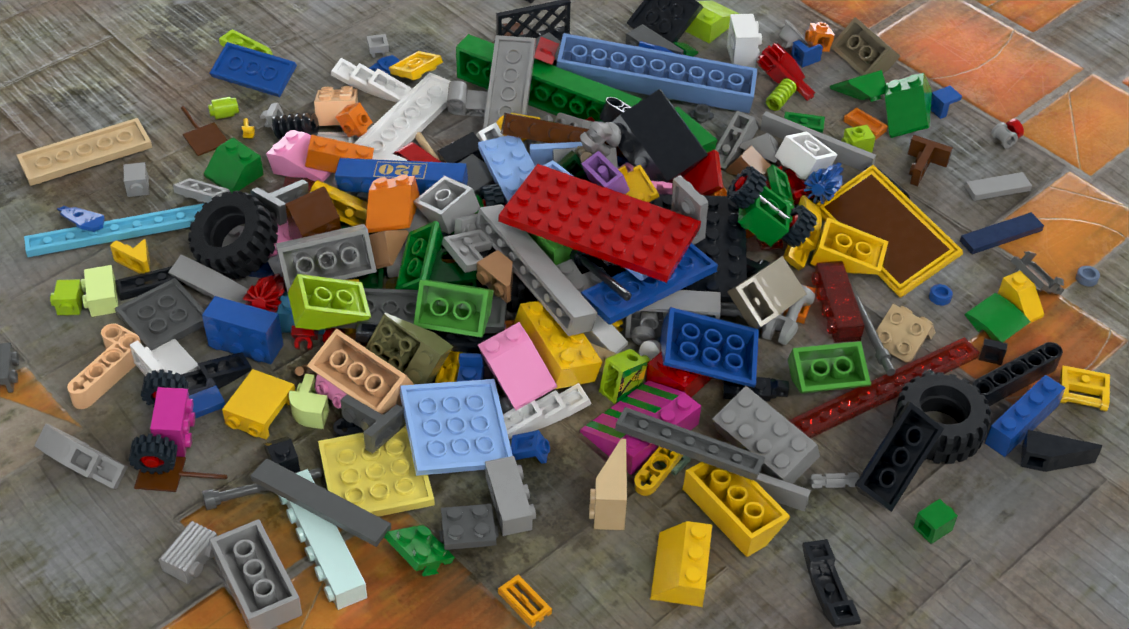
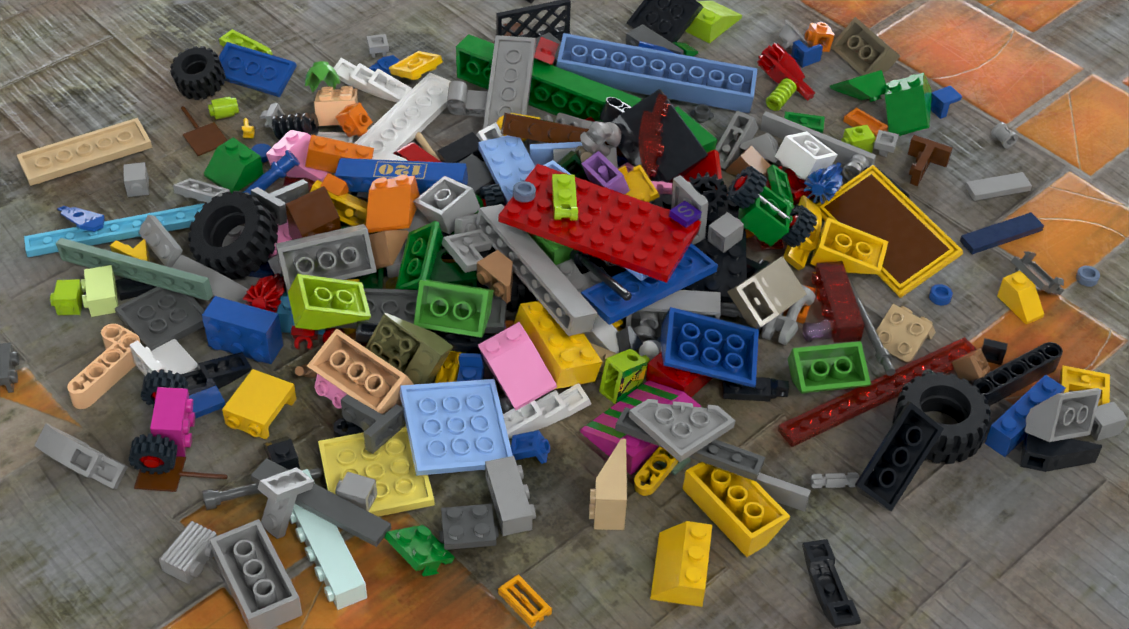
(136, 269): none -> sand green plate
(160, 241): none -> light grey plate
(193, 62): none -> black tyre
(262, 149): none -> blue tile
(277, 170): none -> blue pin
(281, 495): none -> light grey bracket
(307, 406): yellowish green brick -> none
(321, 72): none -> bright green piece
(335, 185): none -> orange slope
(357, 490): none -> light grey brick
(524, 191): none -> sand blue tile
(564, 197): none -> lime plate
(628, 339): none -> black slope
(649, 143): none -> clear red slope
(681, 426): none -> light grey plate
(685, 214): none -> dark purple tile
(707, 187): none -> black gear
(725, 232): none -> light grey brick
(743, 40): white brick -> none
(762, 430): light grey brick -> none
(817, 330): none -> clear purple bush
(855, 166): none -> light grey wheel
(885, 142): none -> light grey tile
(935, 521): green brick -> none
(971, 365): none -> medium nougat slope
(997, 318): green slope -> none
(1015, 126): red tile -> none
(1064, 415): none -> light grey slope
(1108, 421): none -> light grey brick

